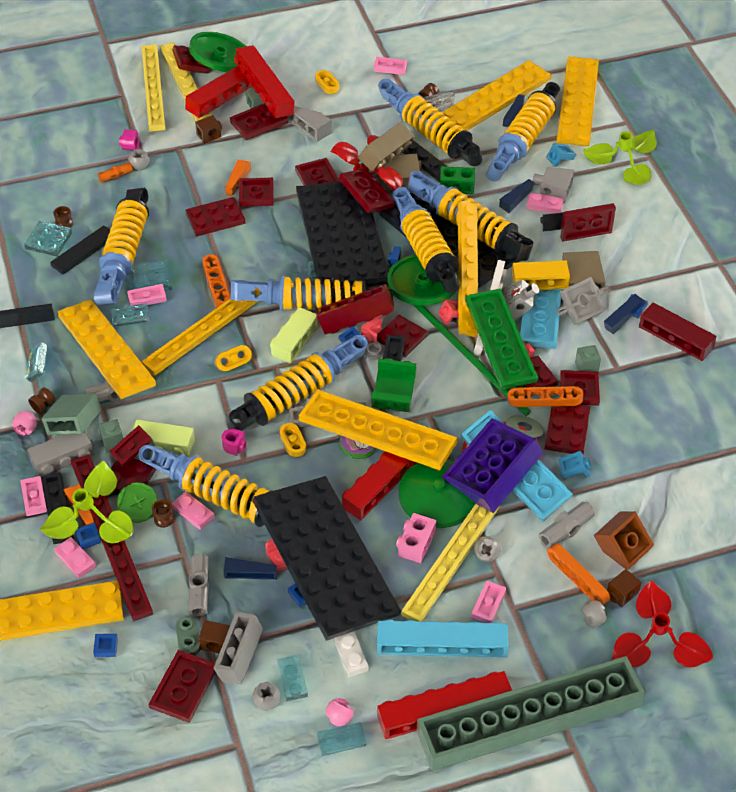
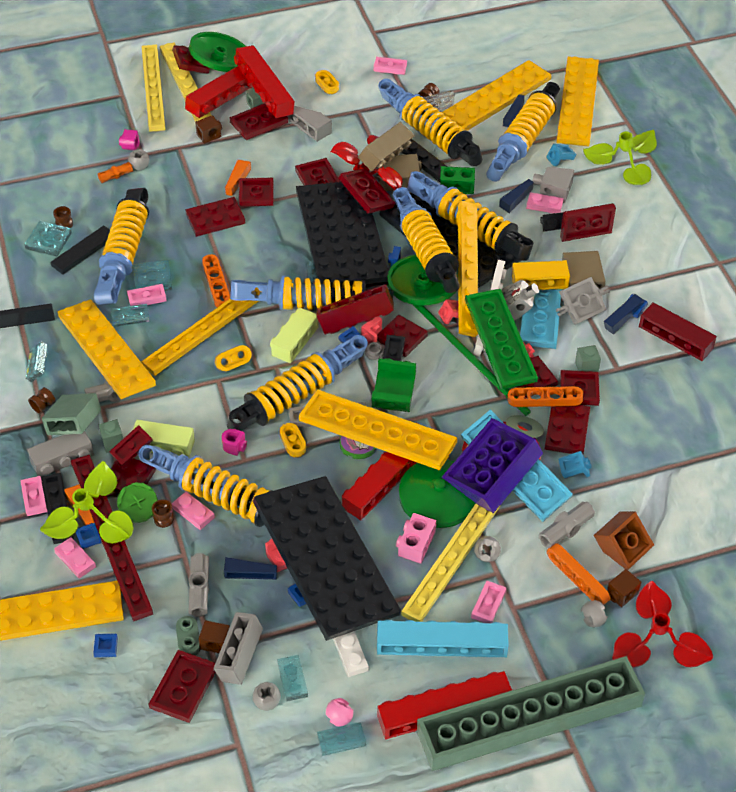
(24, 423): bright pink piece -> none

